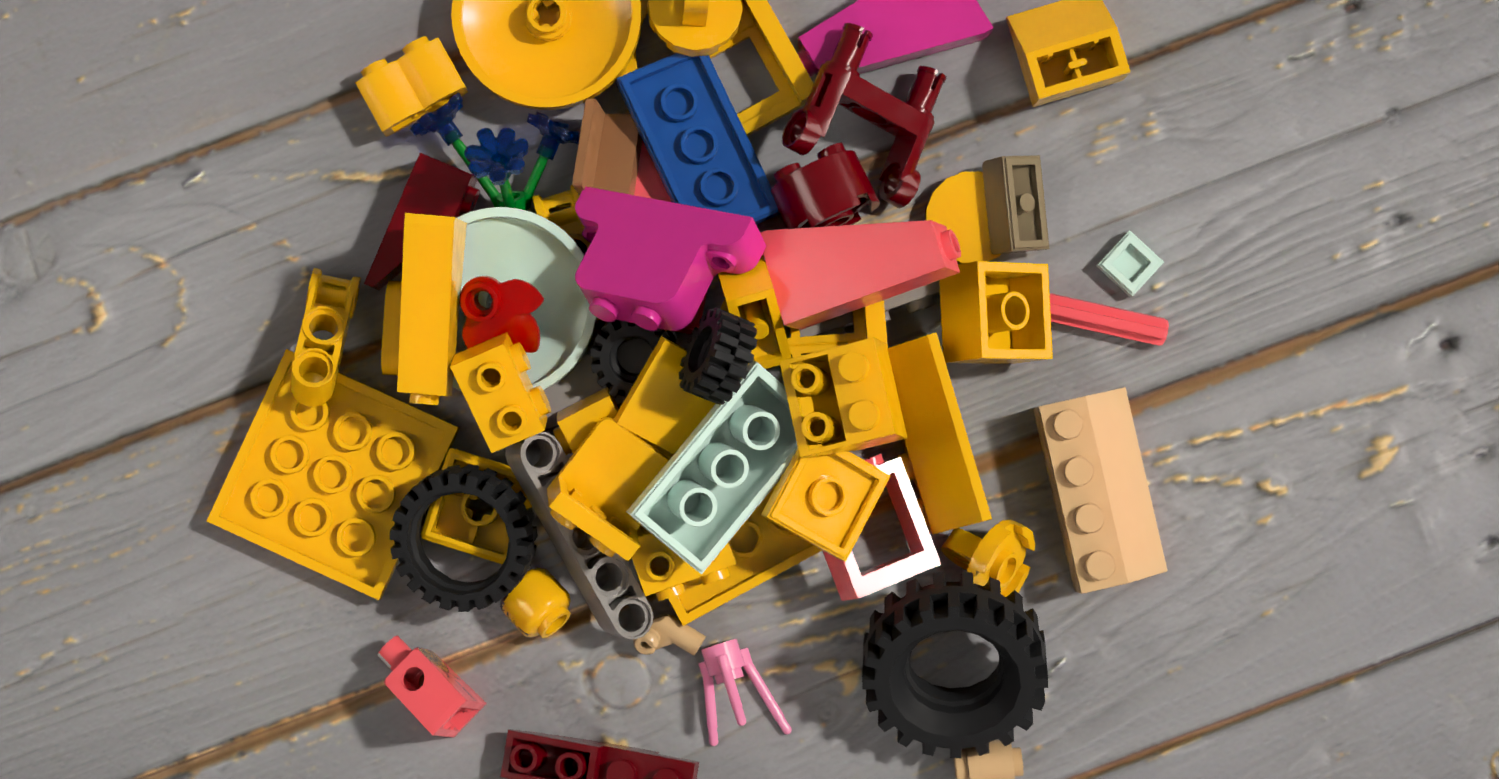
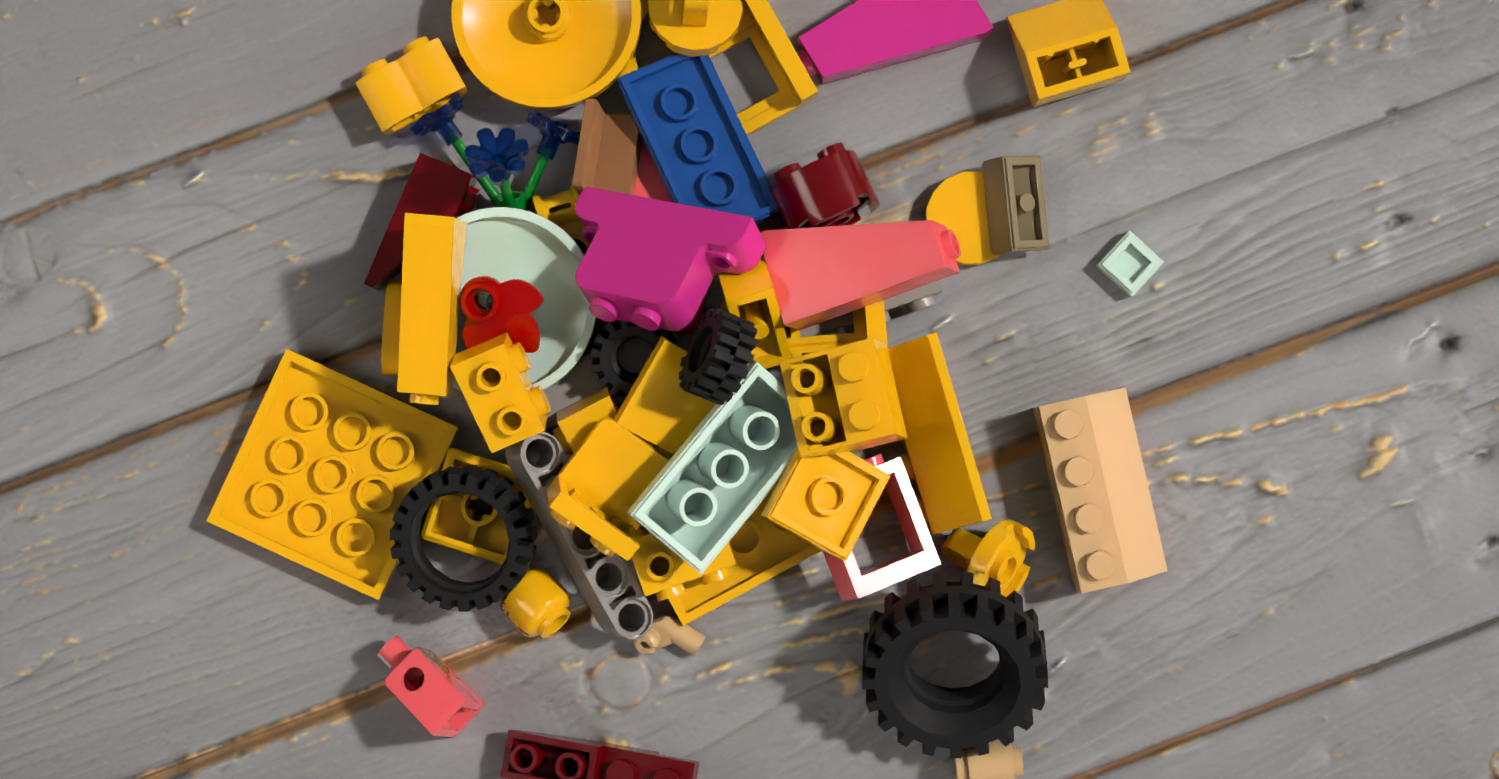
(328, 307): yellow piece -> none
(725, 664): bright pink plant -> none
(908, 121): dark red connector -> none
(996, 313): yellow brick -> none
(1108, 320): coral axle -> none

